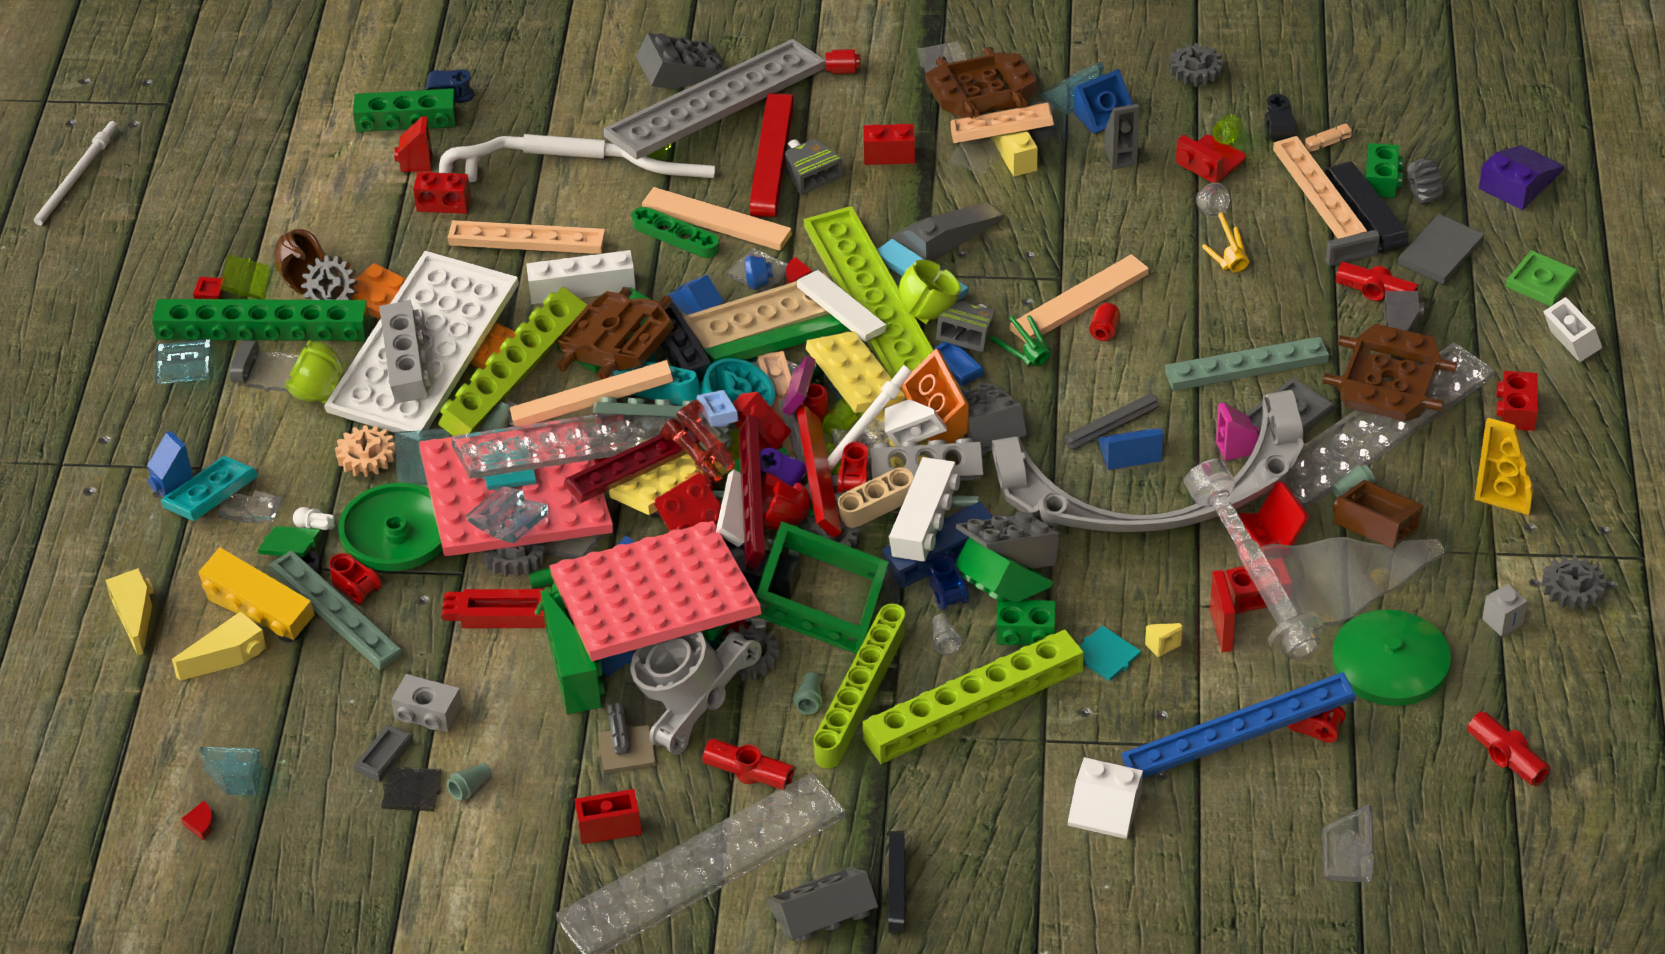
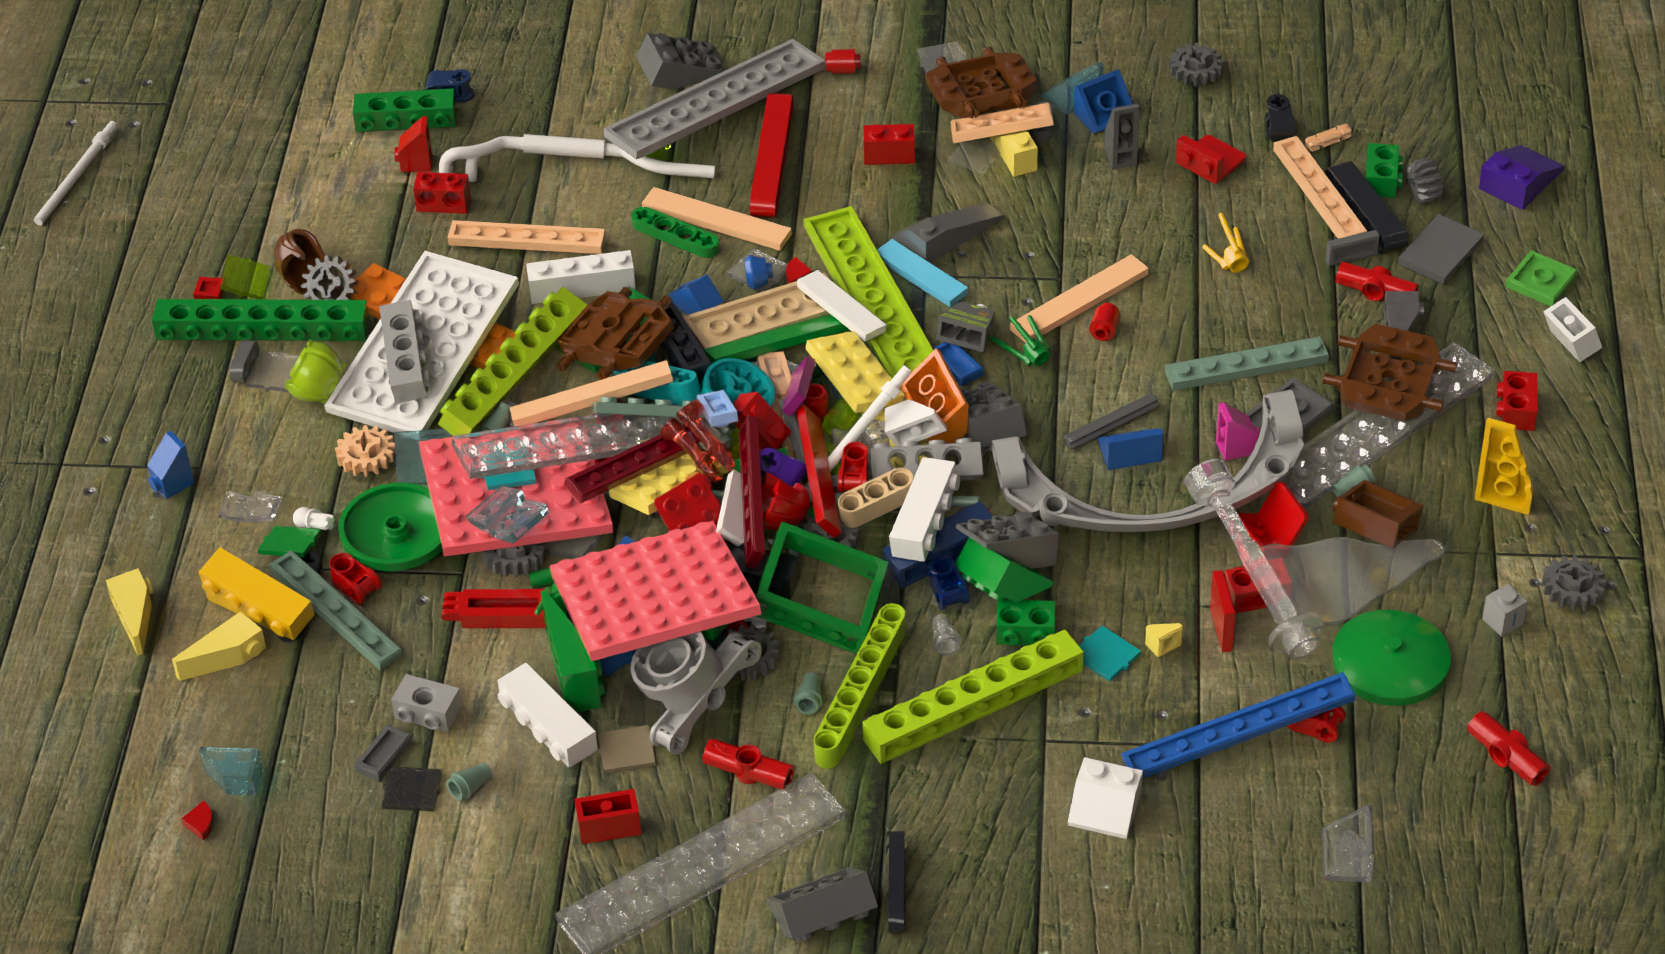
(182, 361): clear light blue slope -> none
(209, 488): teal tile -> none
(547, 715): none -> white brick
(618, 728): dark grey axle -> none
(811, 165): dark grey torso -> none
(927, 290): lime piece -> none
(1213, 199): clear cone -> none
(1223, 134): clear neon green brick -> none

